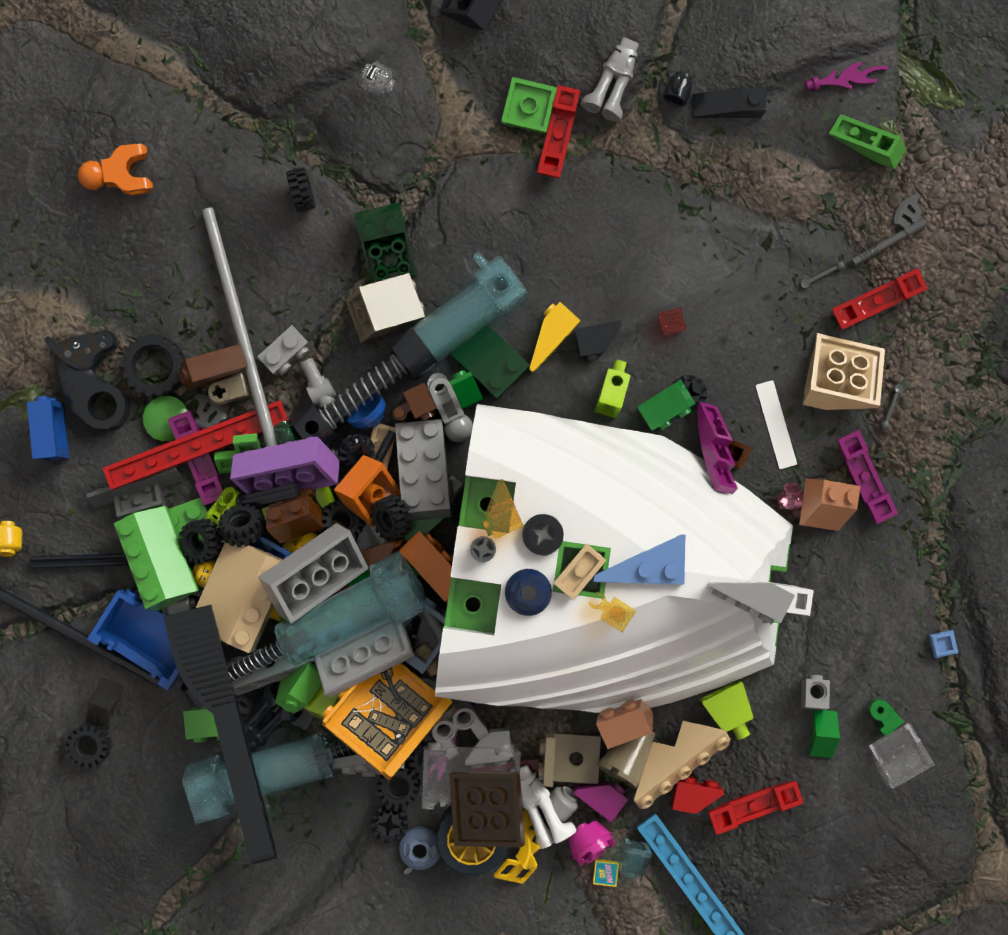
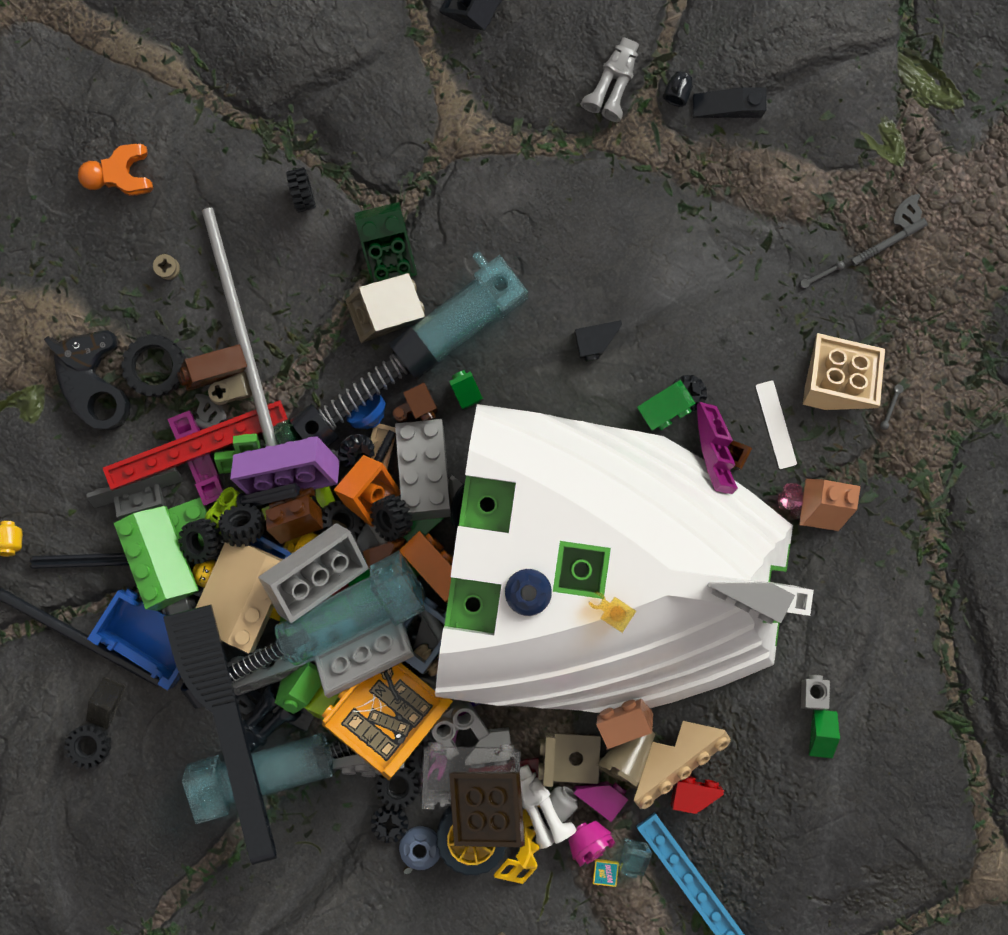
(48, 429): blue window -> none
(156, 416): bright green dish -> none
(169, 270): none -> dark tan wheel
(199, 724): bright green slope -> none
(284, 351): light grey brick -> none
(318, 387): light grey pin -> none
(377, 78): clear head -> none
(456, 424): light grey piece -> none
(482, 552): dark grey wheel -> none
(491, 361): dark green slope -> none
(501, 513): clear yellow slope -> none
(529, 105): bright green plate -> none
(554, 330): yellow slope -> none
(554, 530): black gear -> none
(558, 132): red slope -> none
(579, 571): tan plate -> none
(612, 396): lime torso -> none
(655, 566): medium blue wing -> none
(672, 321): clear red plate -> none
(729, 708): lime torso -> none
(755, 805): red slope -> none
(850, 74): magenta piece -> none
(864, 475): magenta slope -> none
(869, 141): bright green slope -> none
(879, 299): red slope -> none
(885, 714): green leg -> none
(900, 756): clear slope -> none
(943, 643): medium blue tile -> none

